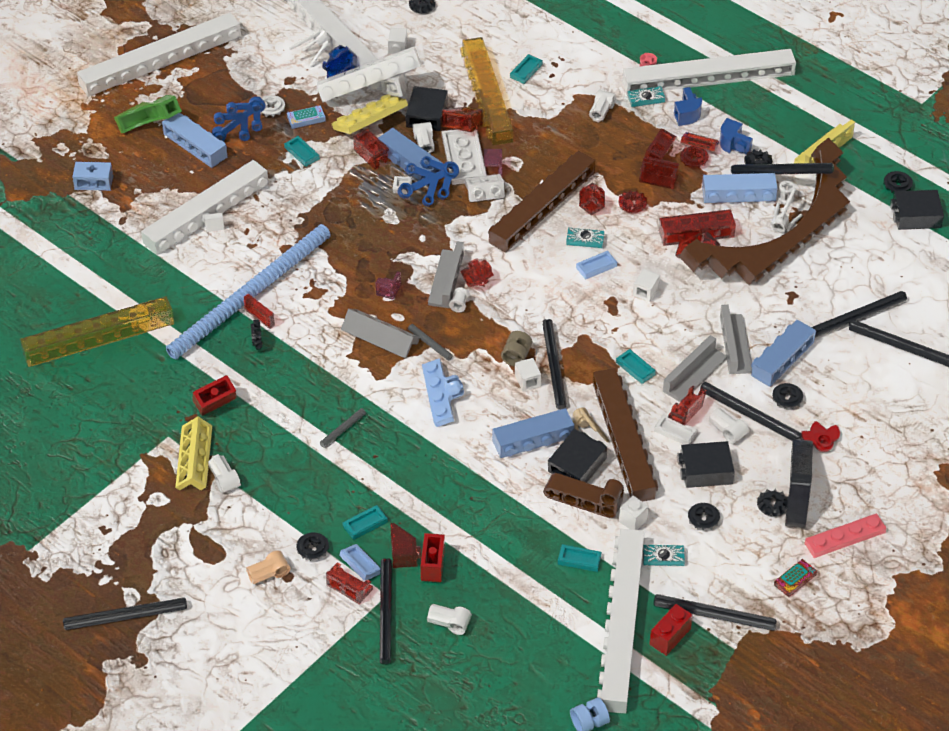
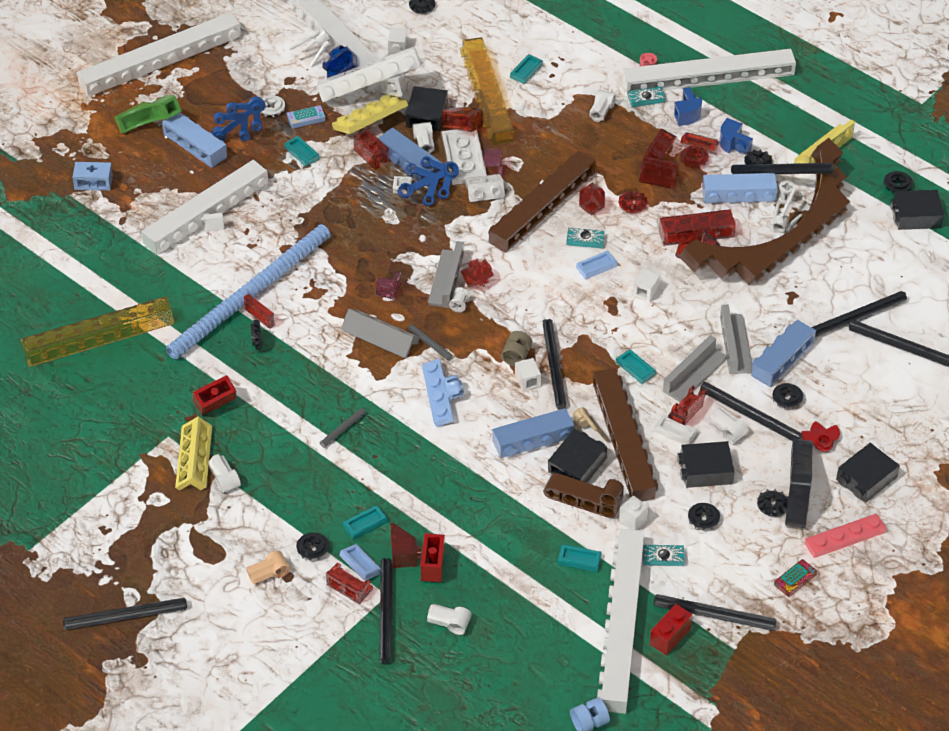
(867, 472): none -> black brick

